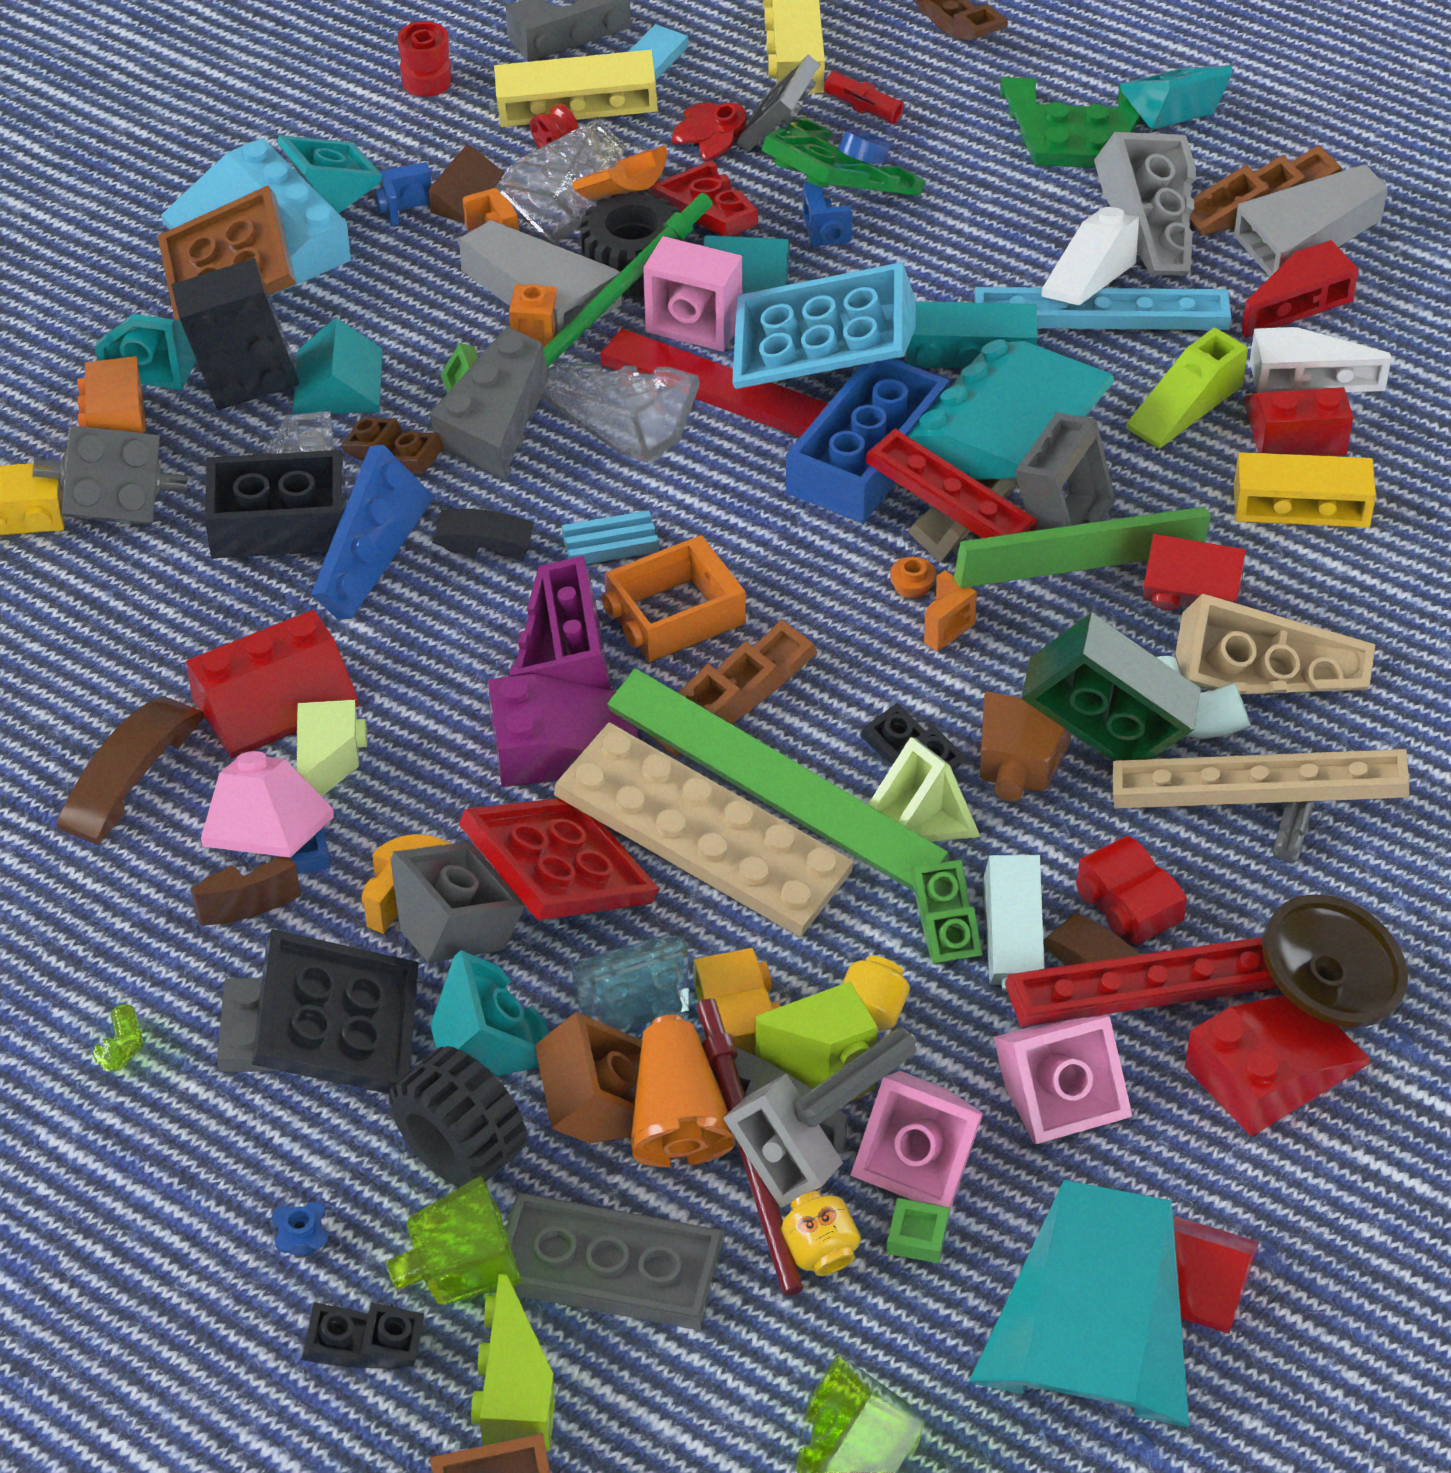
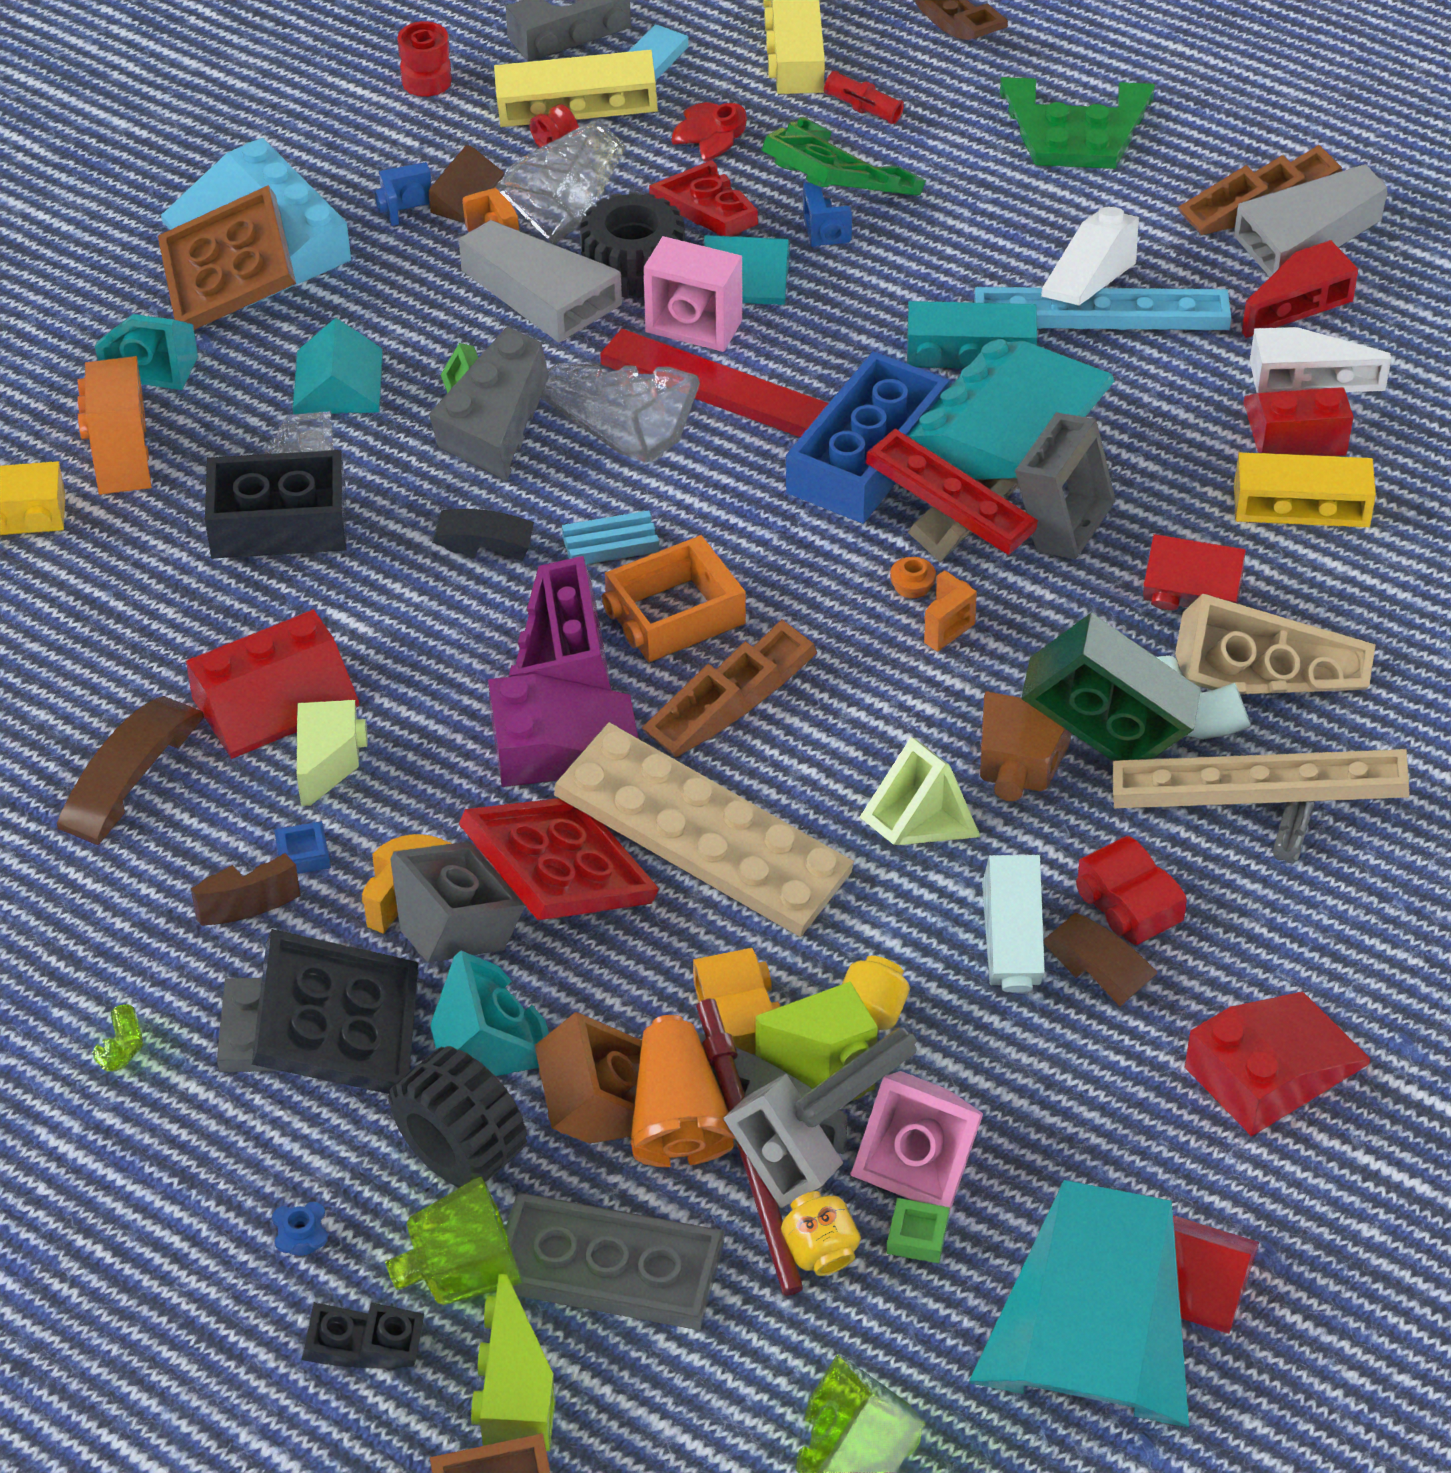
(110, 475): dark grey plate -> none
(235, 334): black brick -> none
(263, 808): bright pink slope -> none
(331, 168): teal slope -> none
(371, 531): blue wing -> none
(411, 448): reddish brown slope -> none
(533, 311): orange bracket -> none
(629, 175): orange slope -> none
(634, 983): clear light blue slope -> none
(676, 227): green bar -> none
(774, 778): bright green tile -> none
(779, 103): dark grey plate -> none
(823, 325): medium azure slope -> none
(864, 146): blue beam -> none
(895, 727): black slope -> none
(946, 911): bright green slope -> none
(1064, 1076): bright pink slope -> none
(1073, 547): bright green tile -> none
(1138, 982): red tile -> none
(1152, 180): light grey wedge -> none
(1177, 94): teal slope -> none
(1191, 388): lime slope -> none
(1335, 960): dark brown dish -> none

